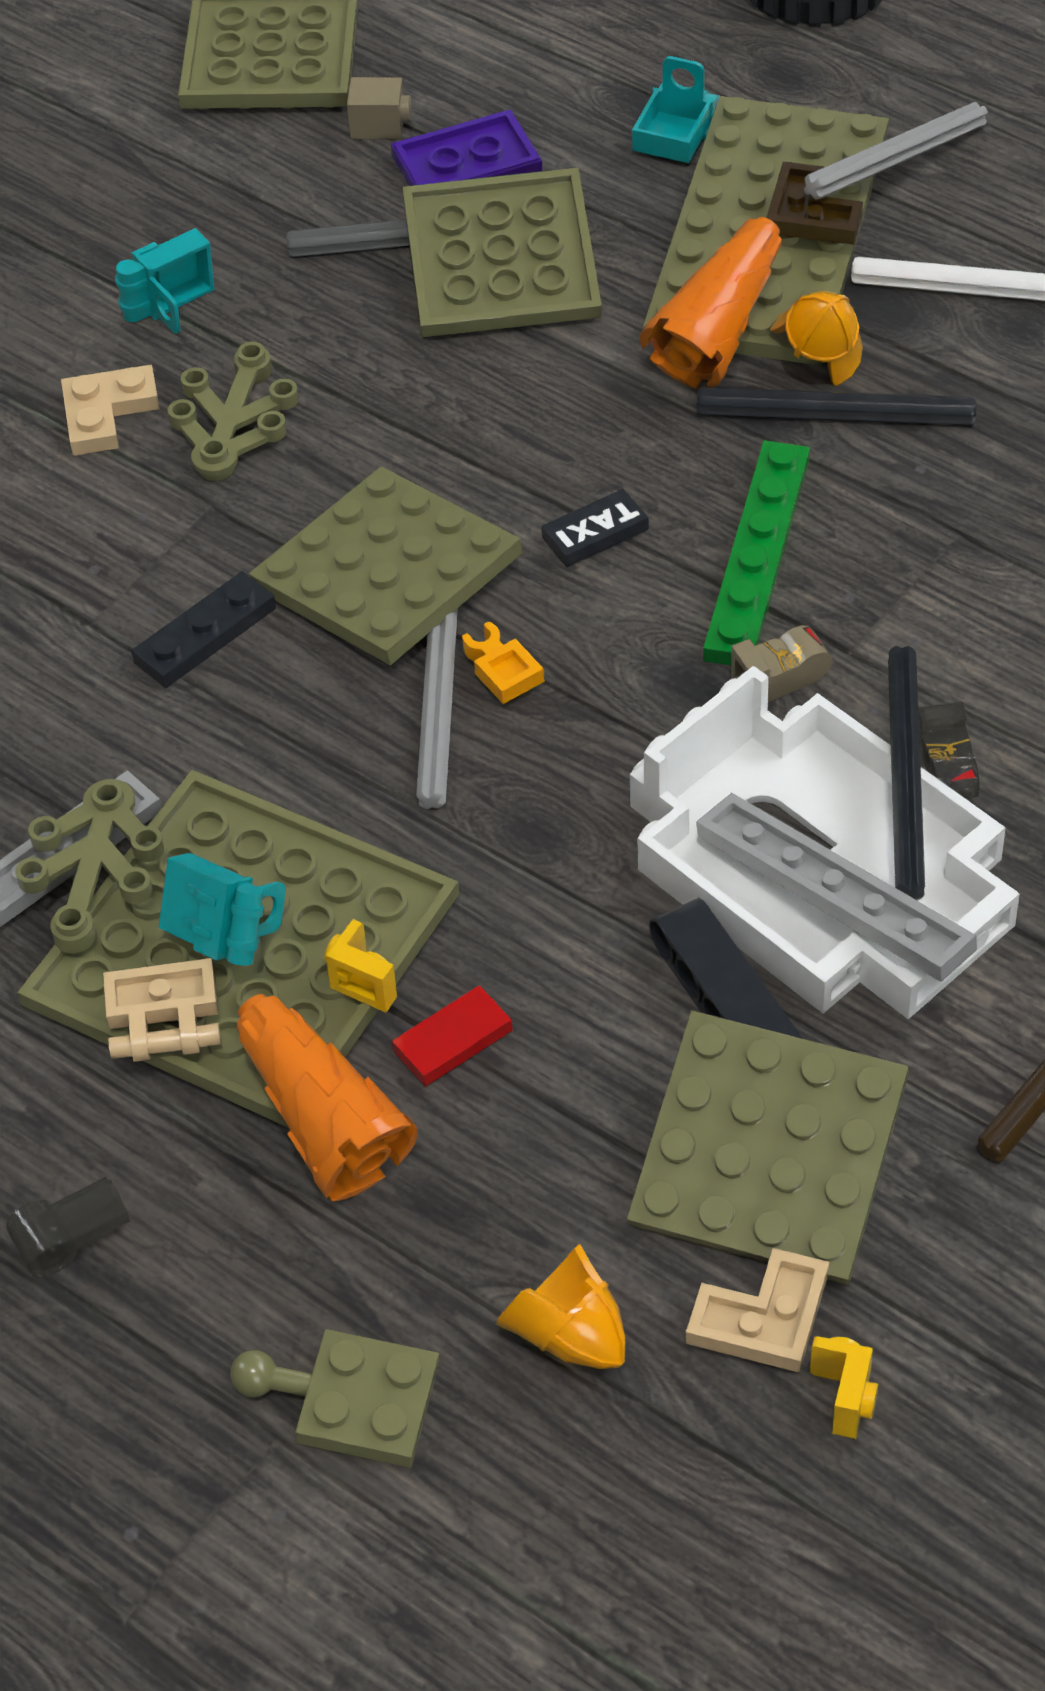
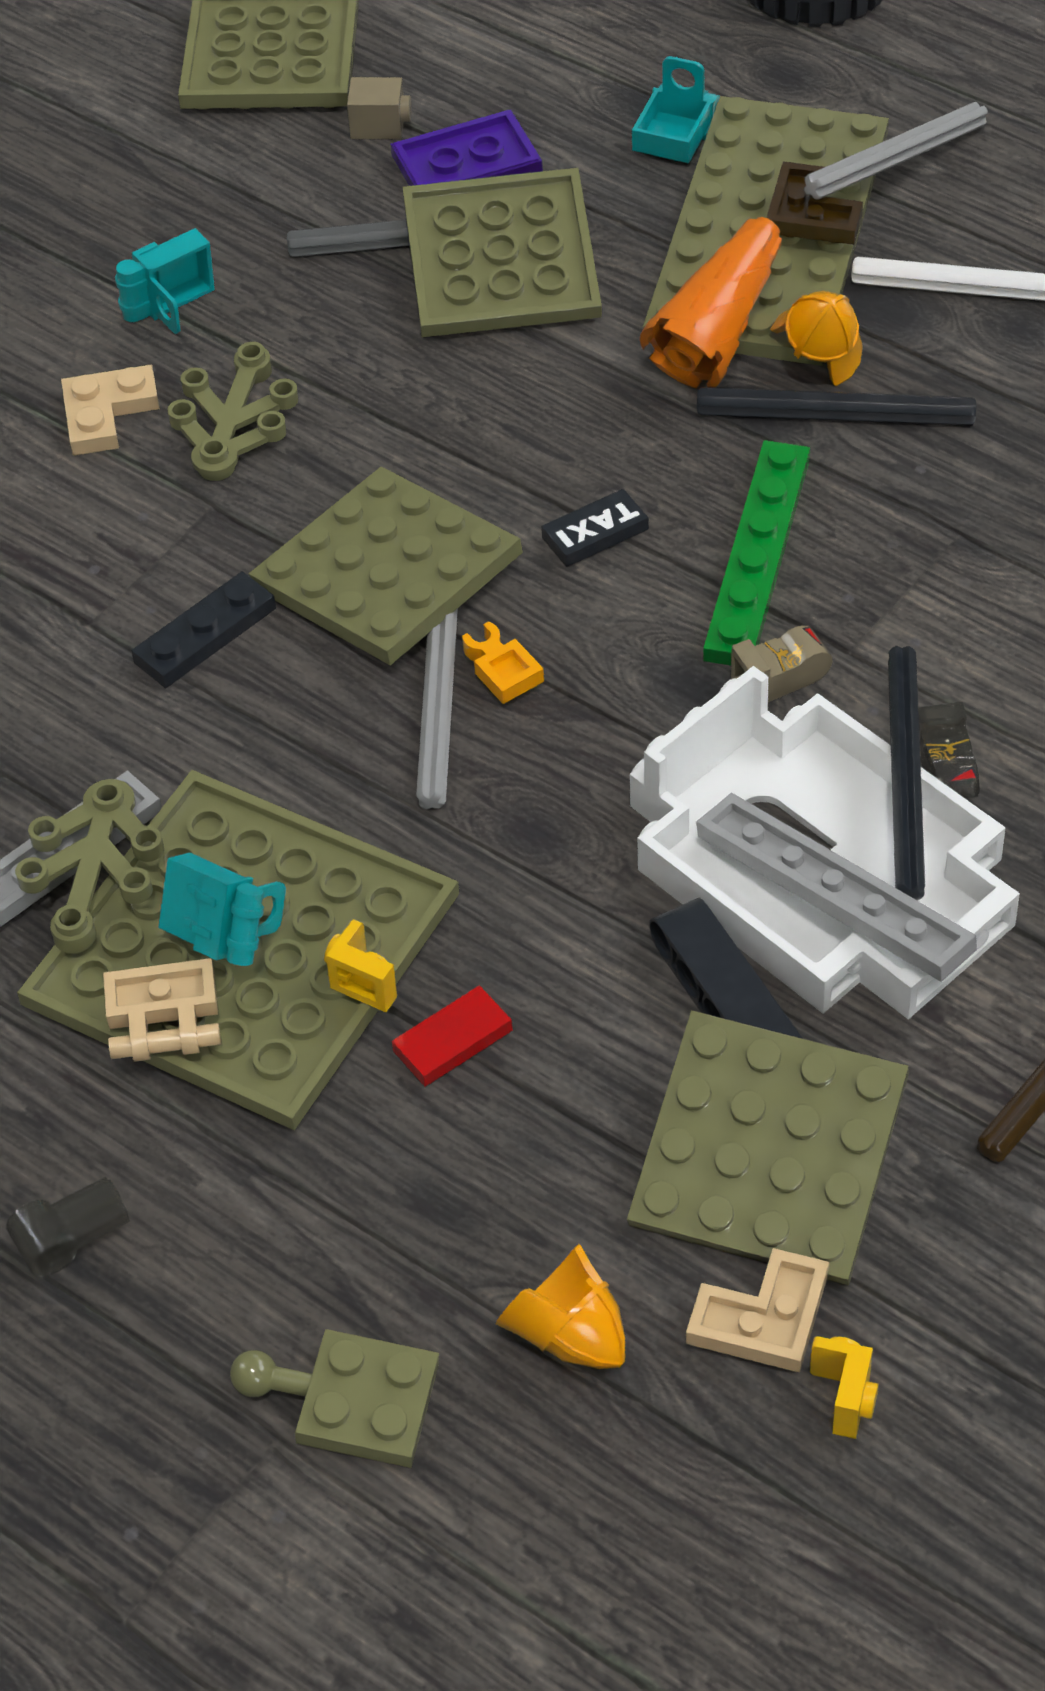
(333, 1113): orange cone -> none

